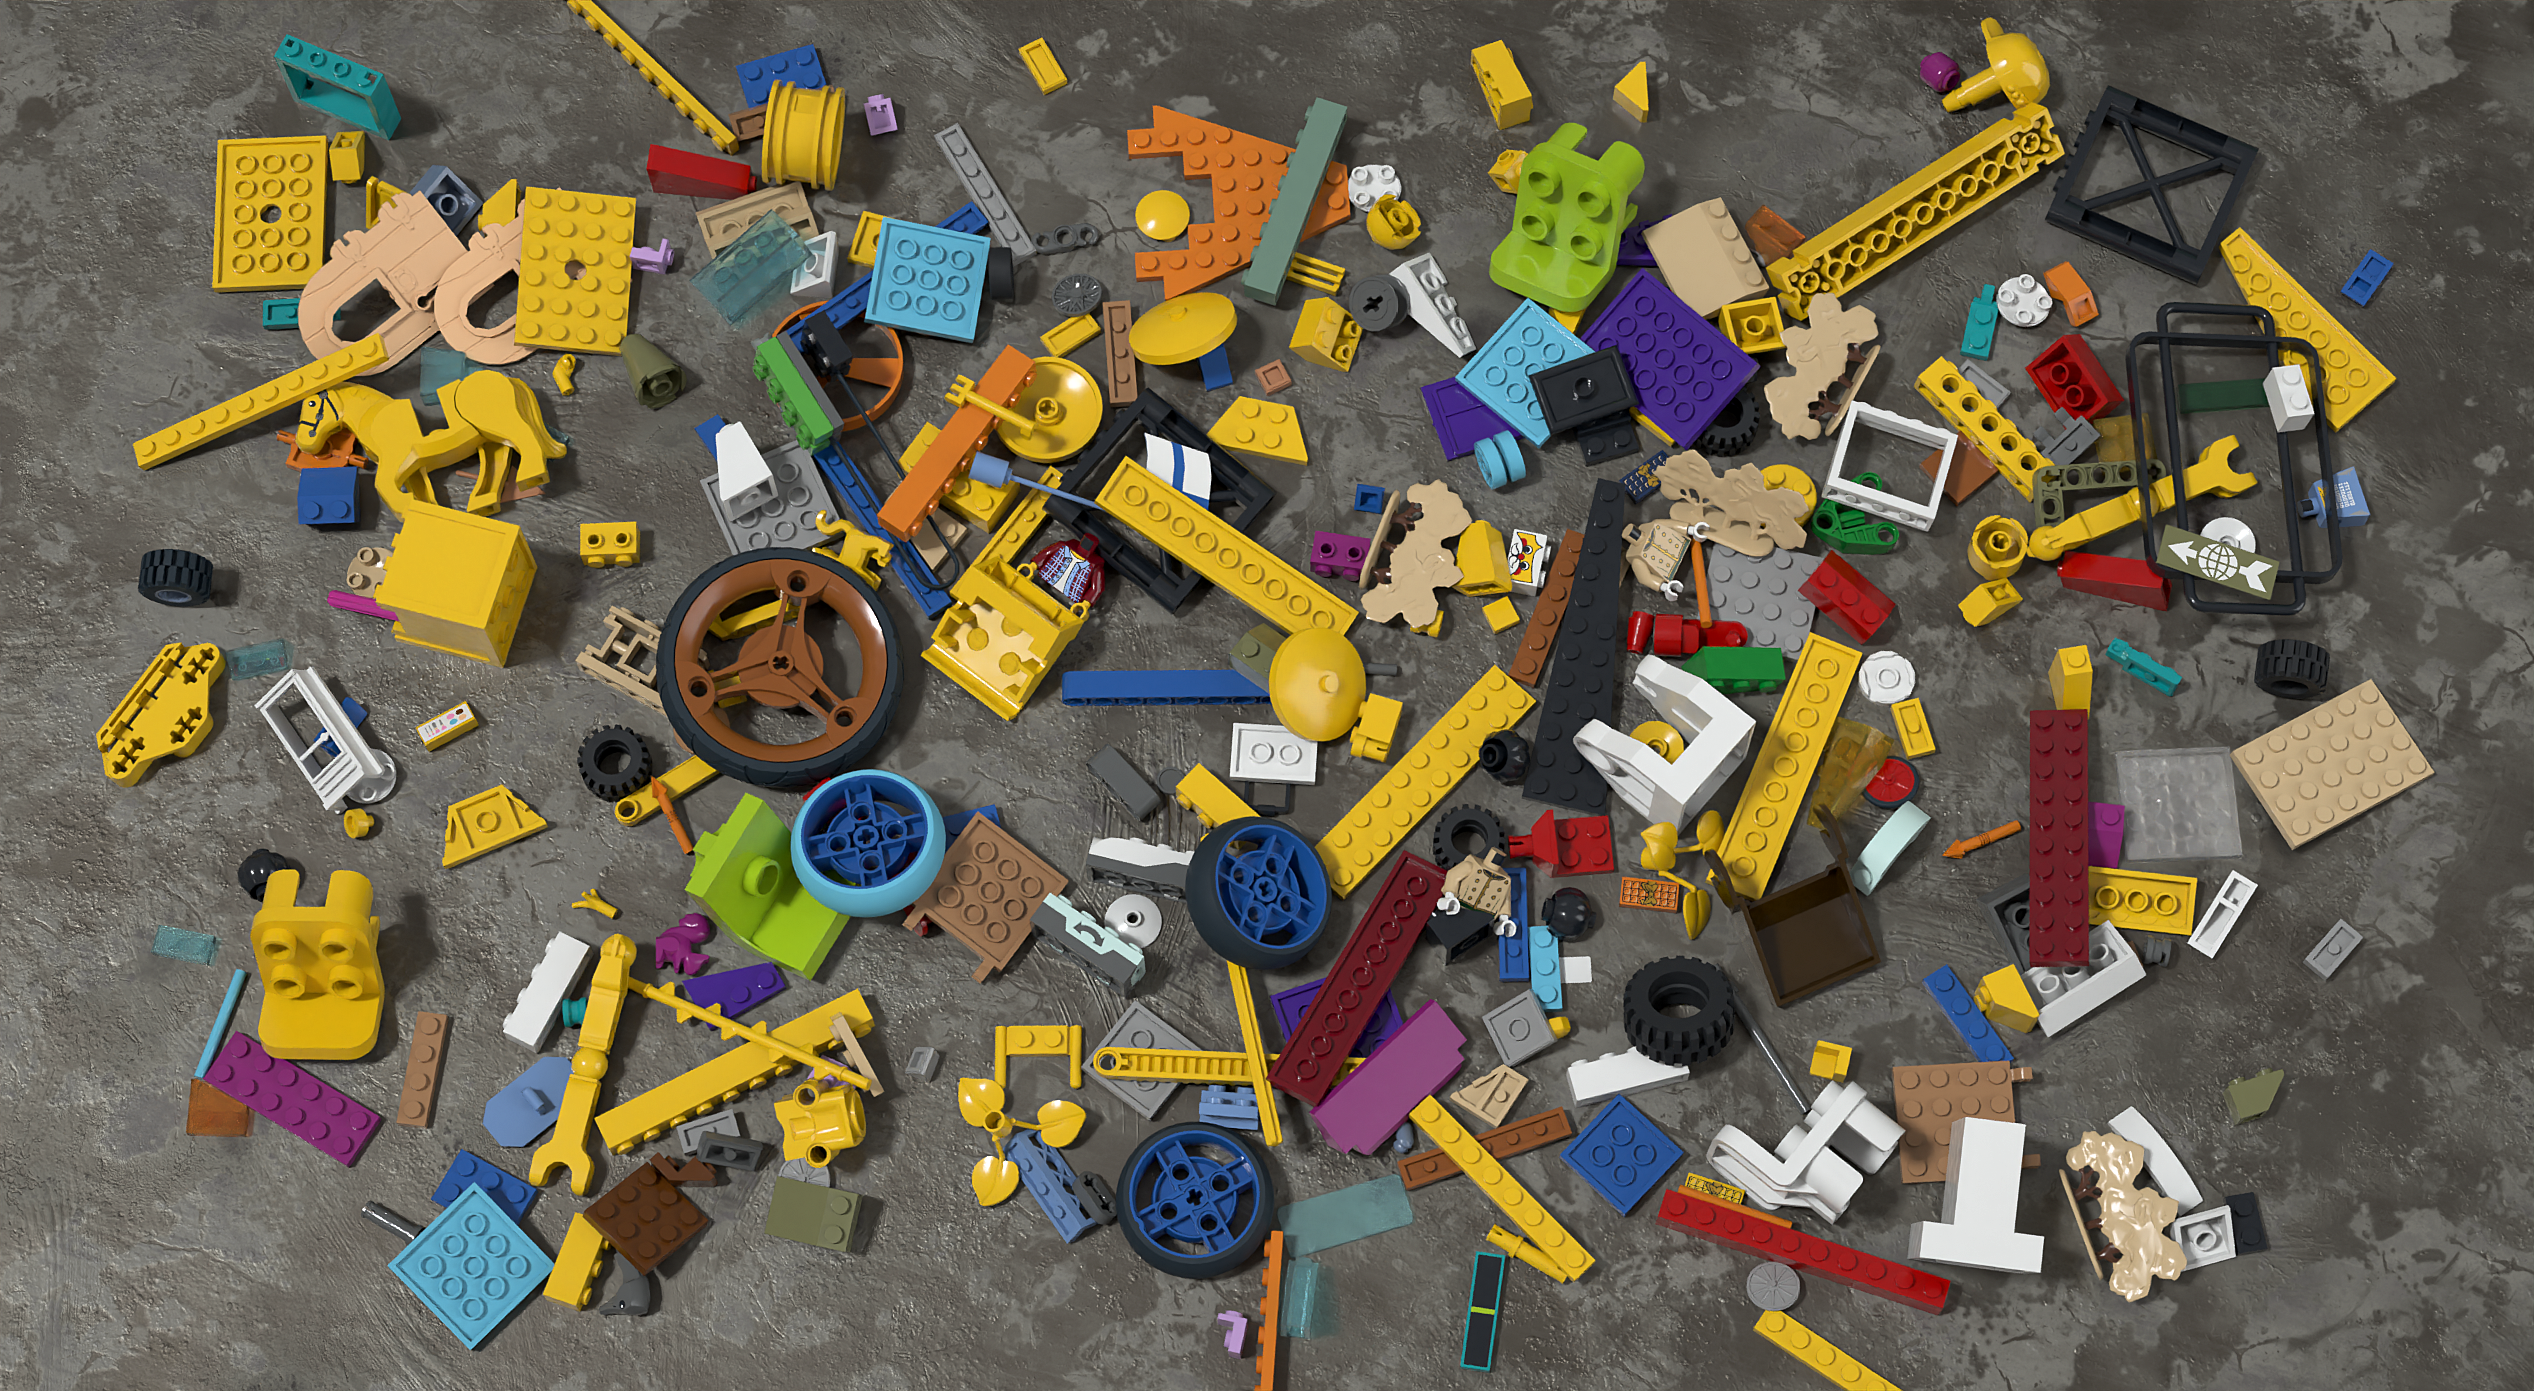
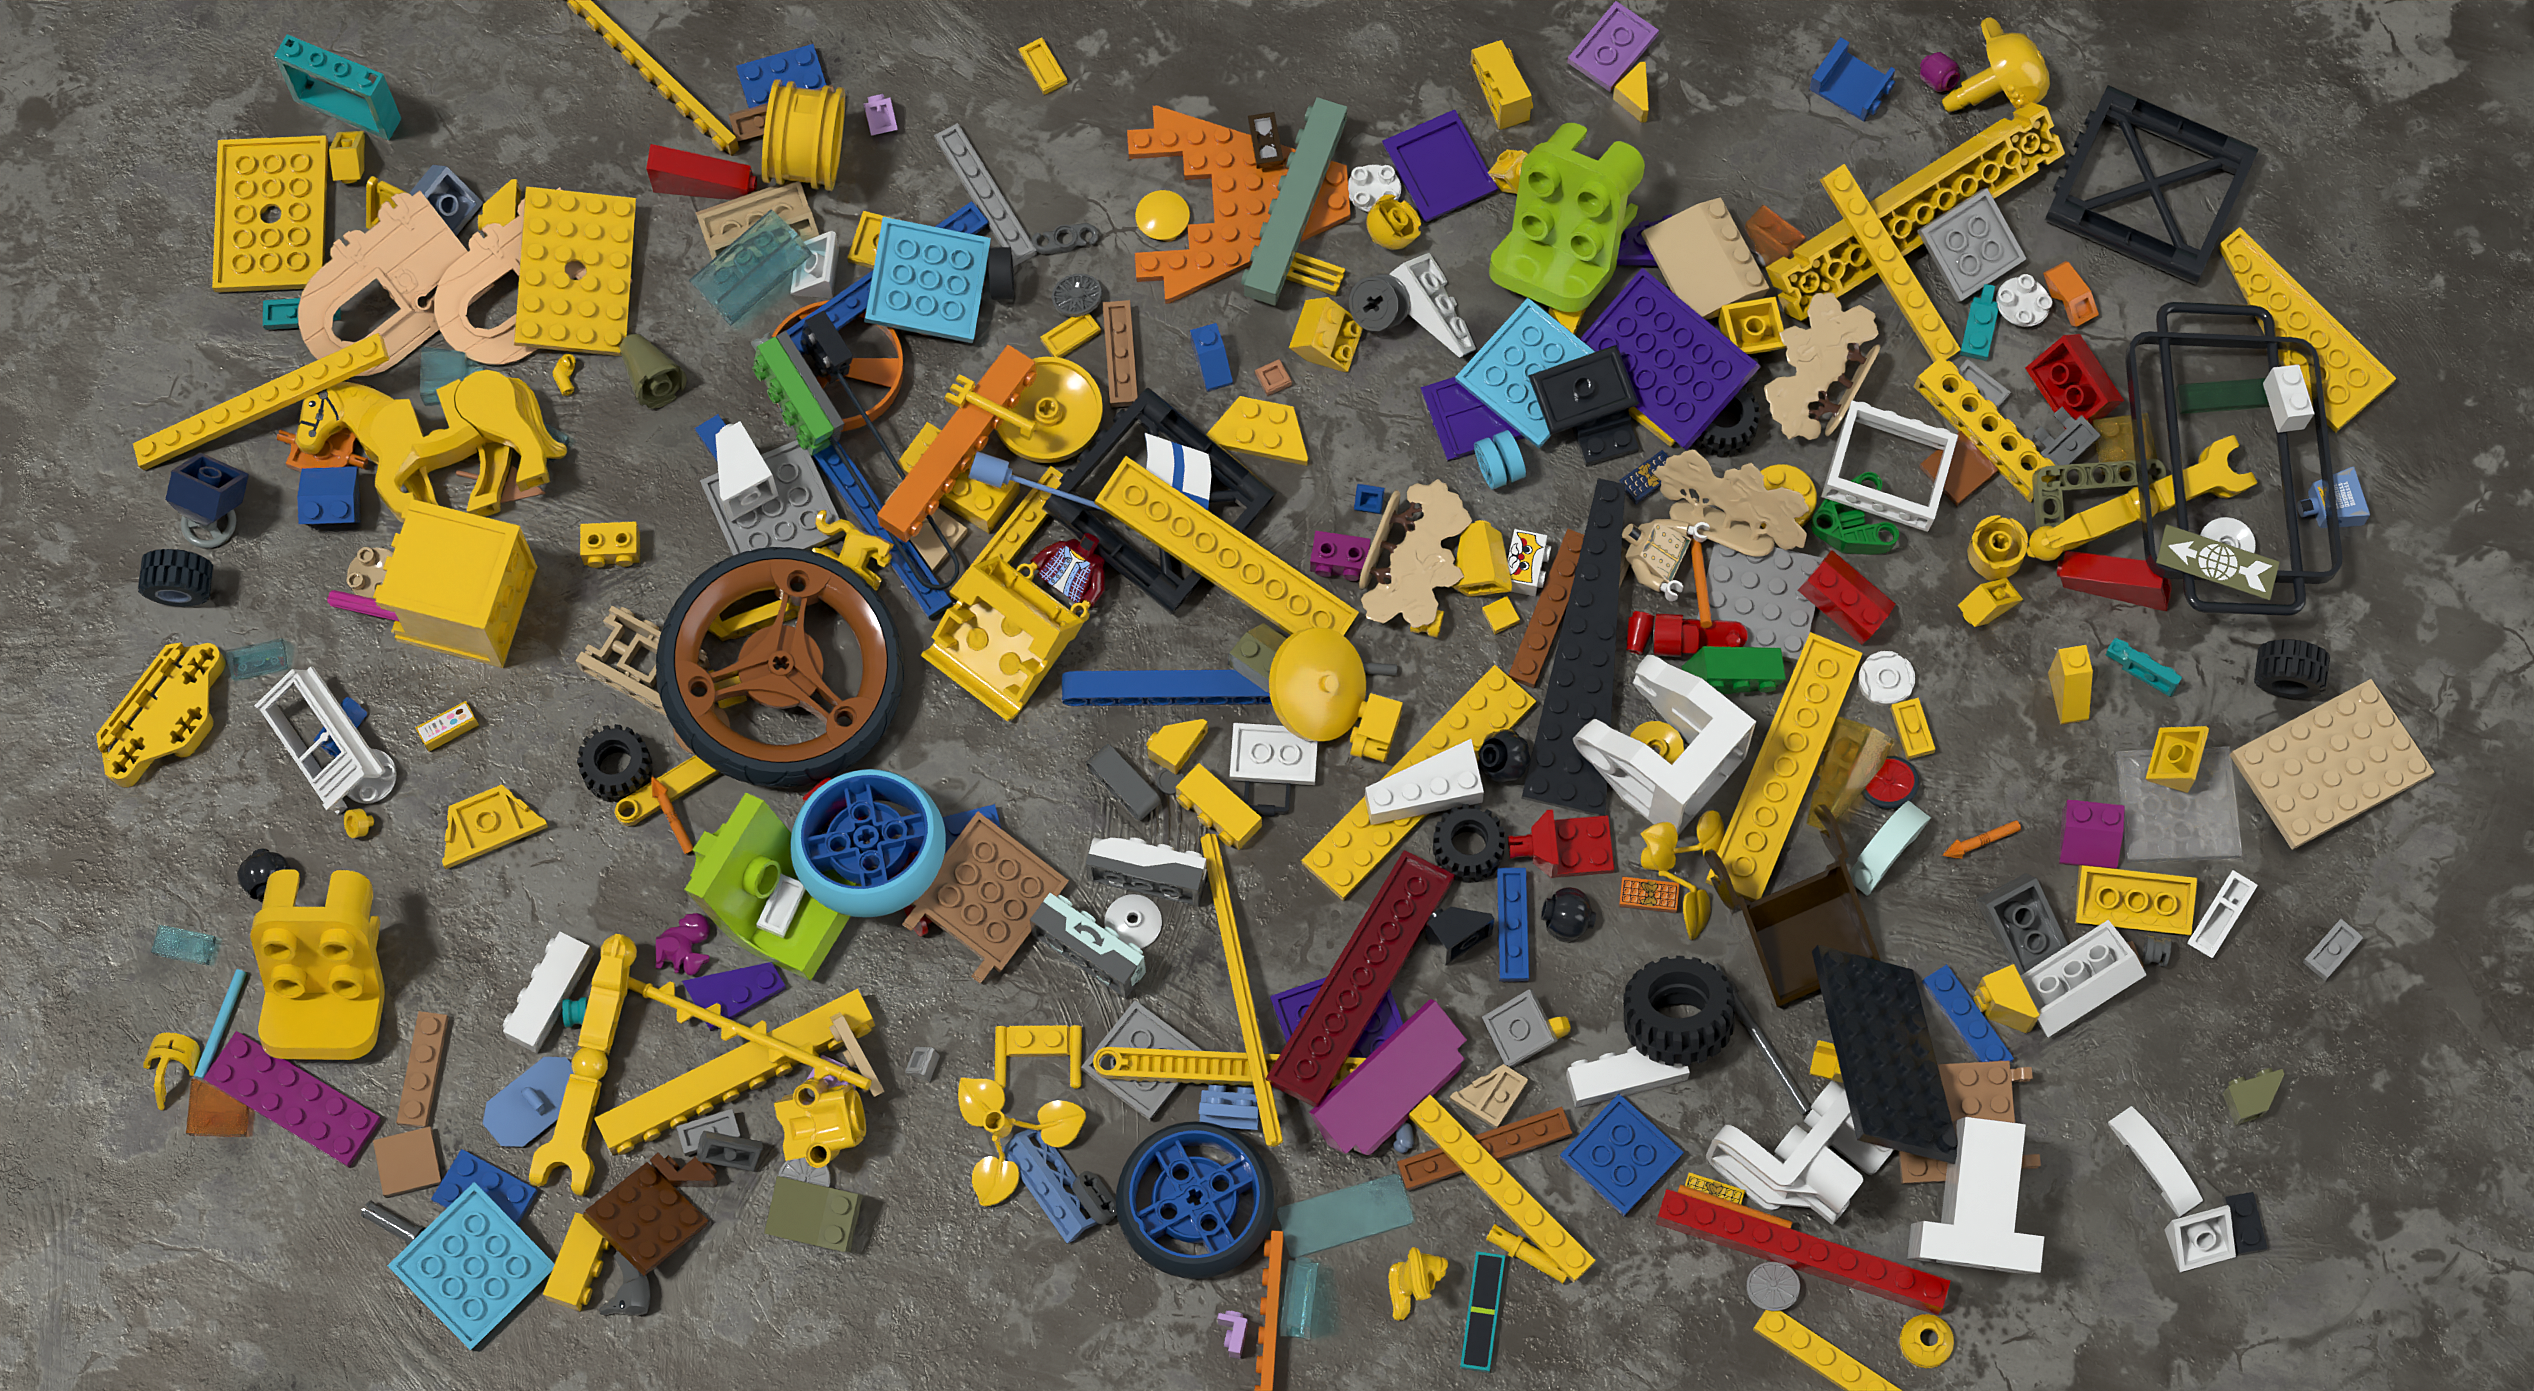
(159, 1048): none -> yellow helmet
(203, 493): none -> dark blue piece
(407, 1162): none -> medium nougat tile
(596, 903): yellow bar -> none
(651, 260): lavender bracket -> none
(781, 906): none -> white tile
(1176, 743): none -> yellow slope
(1183, 328): yellow dish -> none
(1265, 140): none -> dark brown piece
(1294, 880): wheel -> none
(1416, 1277): none -> yellow hair
(1427, 787): none -> white wedge
(1439, 165): none -> dark purple piece
(1482, 888): tan torso -> none
(1545, 968): medium azure plate -> none
(1575, 969): white sticker -> none
(1612, 46): none -> medium lavender plate
(1851, 82): none -> blue panel
(1885, 1054): none -> black plate
(1889, 263): none -> yellow plate
(1916, 1351): none -> yellow piece
(1971, 244): none -> light grey plate
(2059, 839): dark red plate -> none
(2128, 1216): tan plant -> none
(2177, 756): none -> yellow slope
(2366, 278): blue slope -> none

